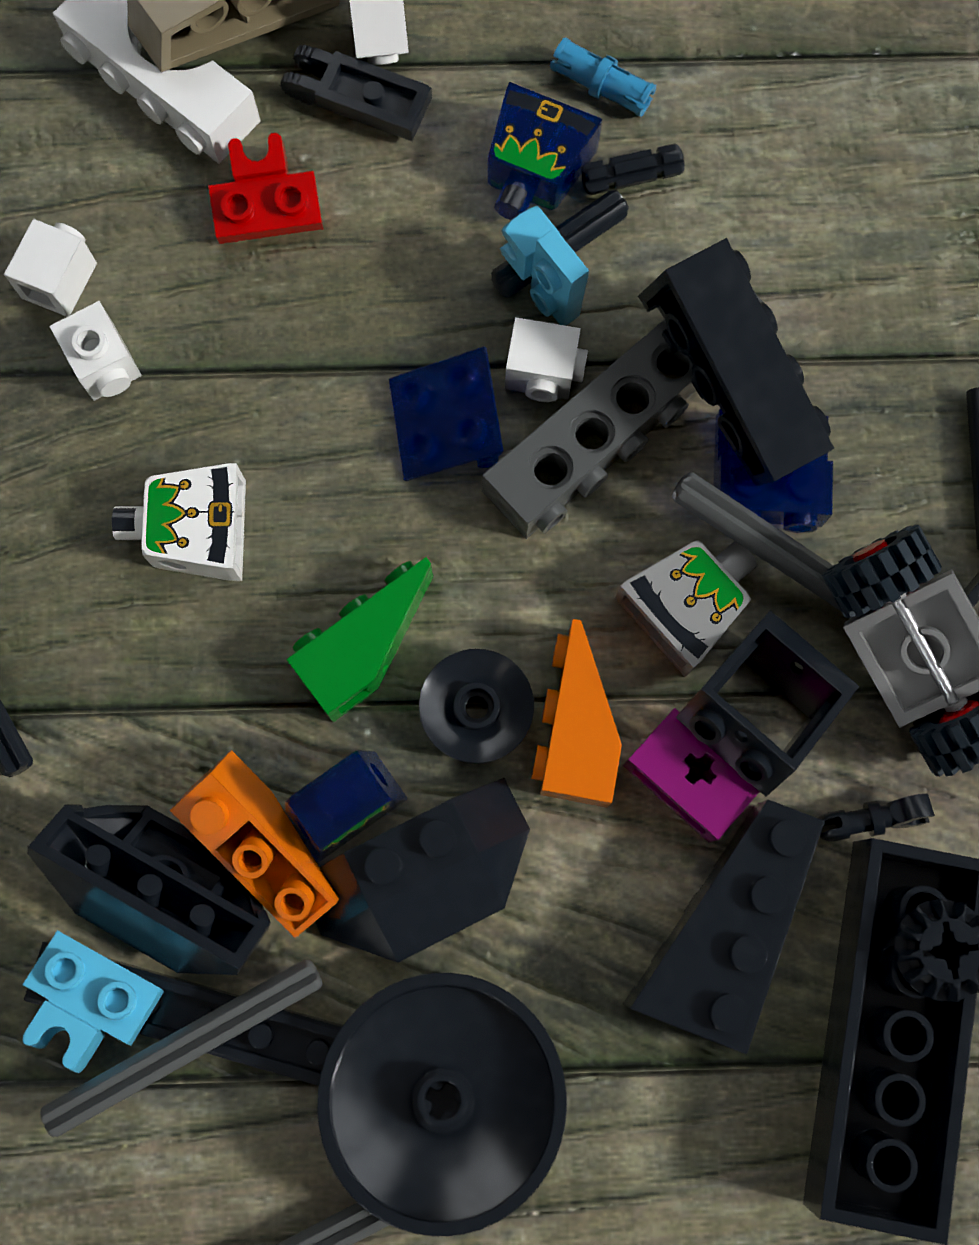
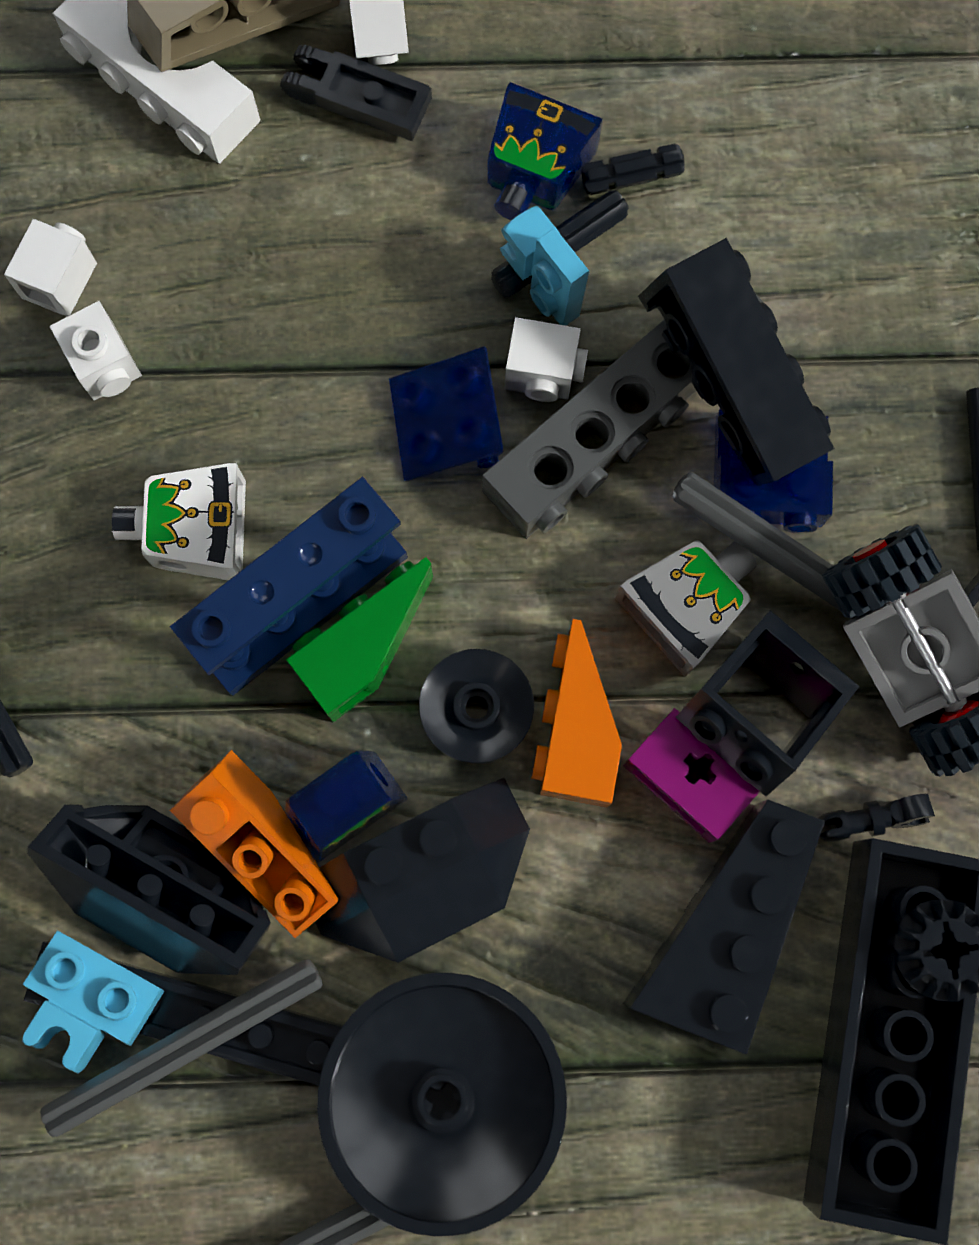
(264, 197): red plate -> none
(293, 587): none -> dark blue fence
(602, 77): dark azure pin -> none

